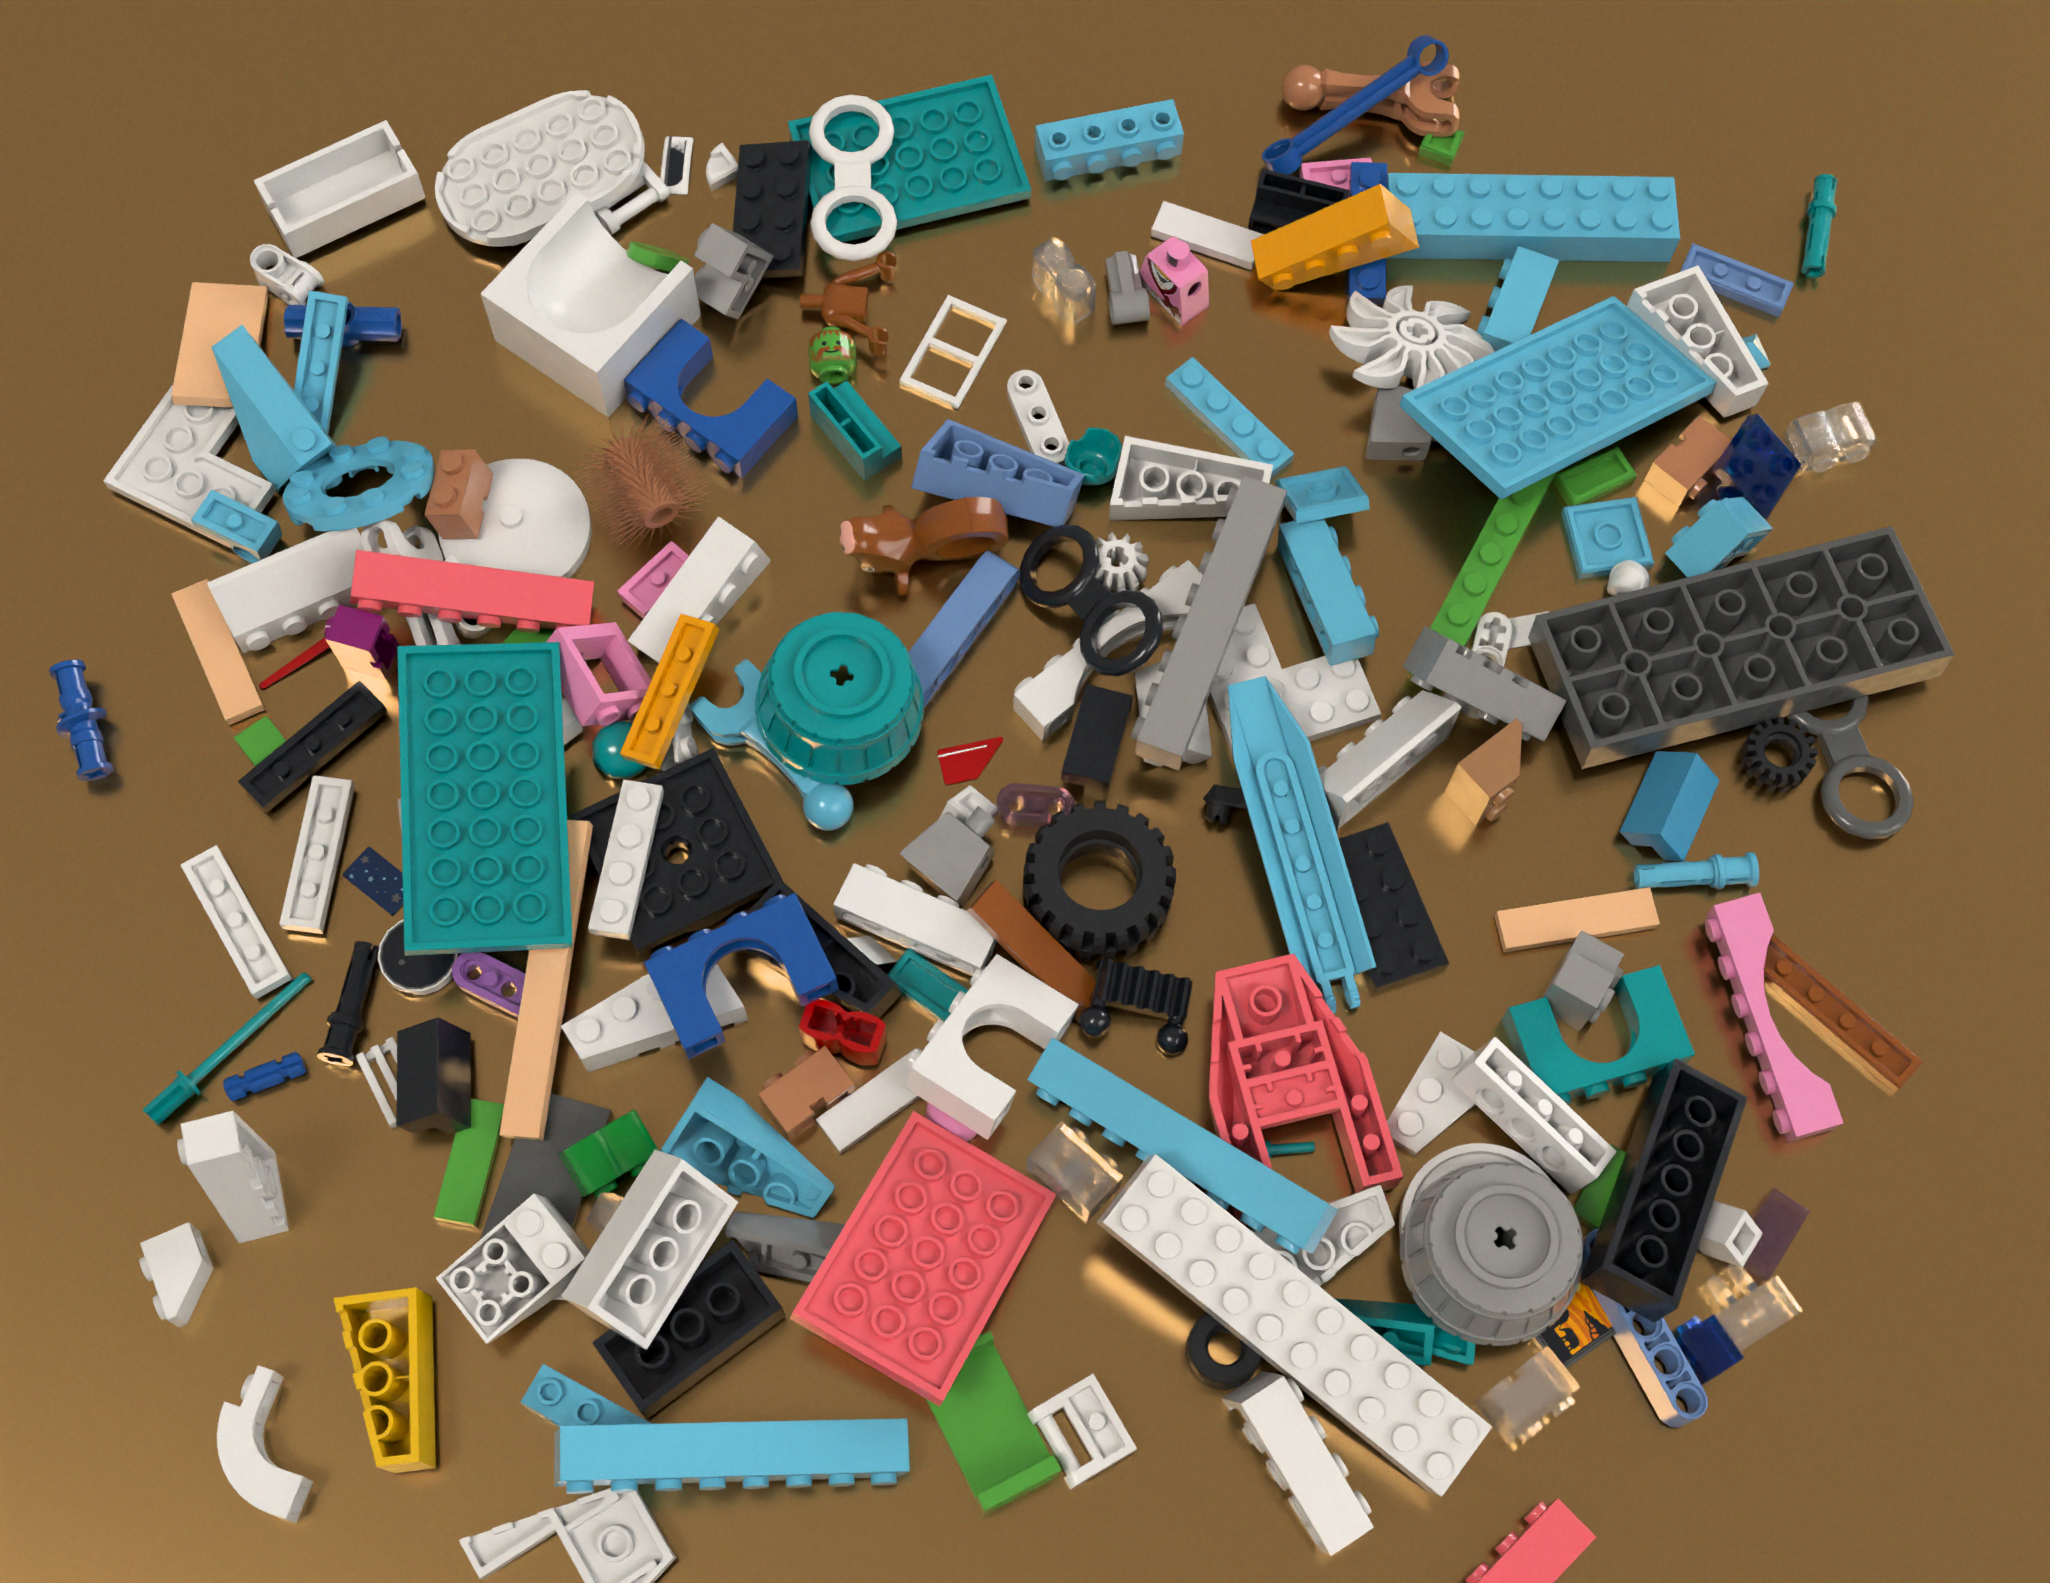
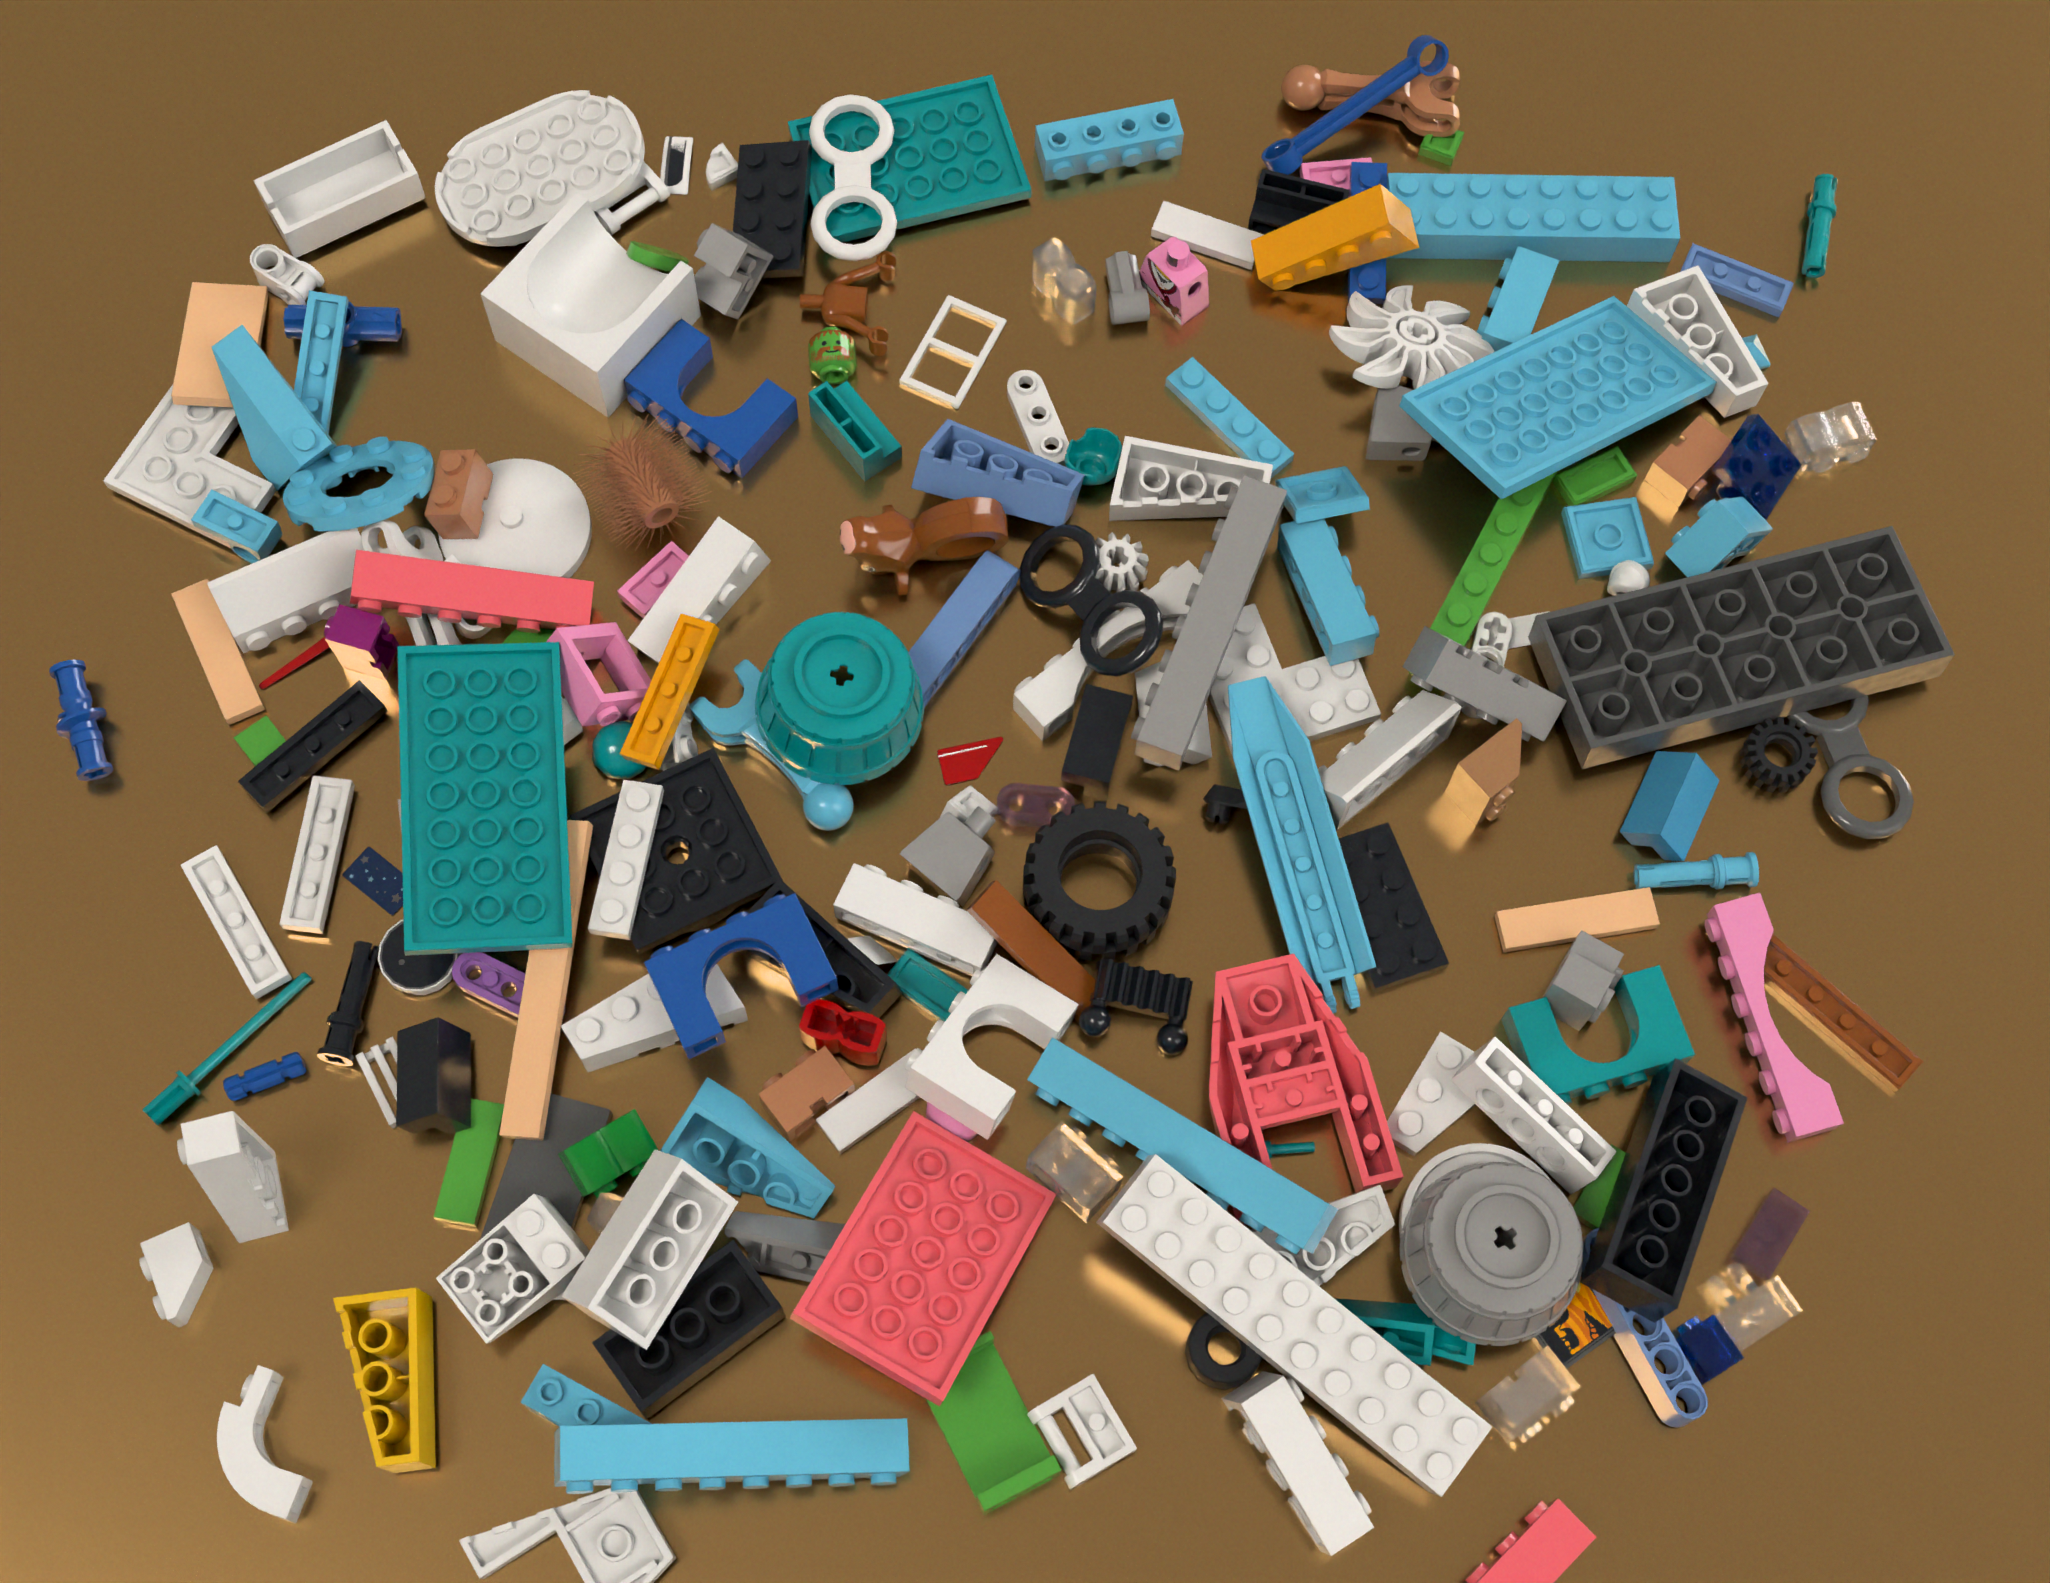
(1729, 1234): white brick -> none

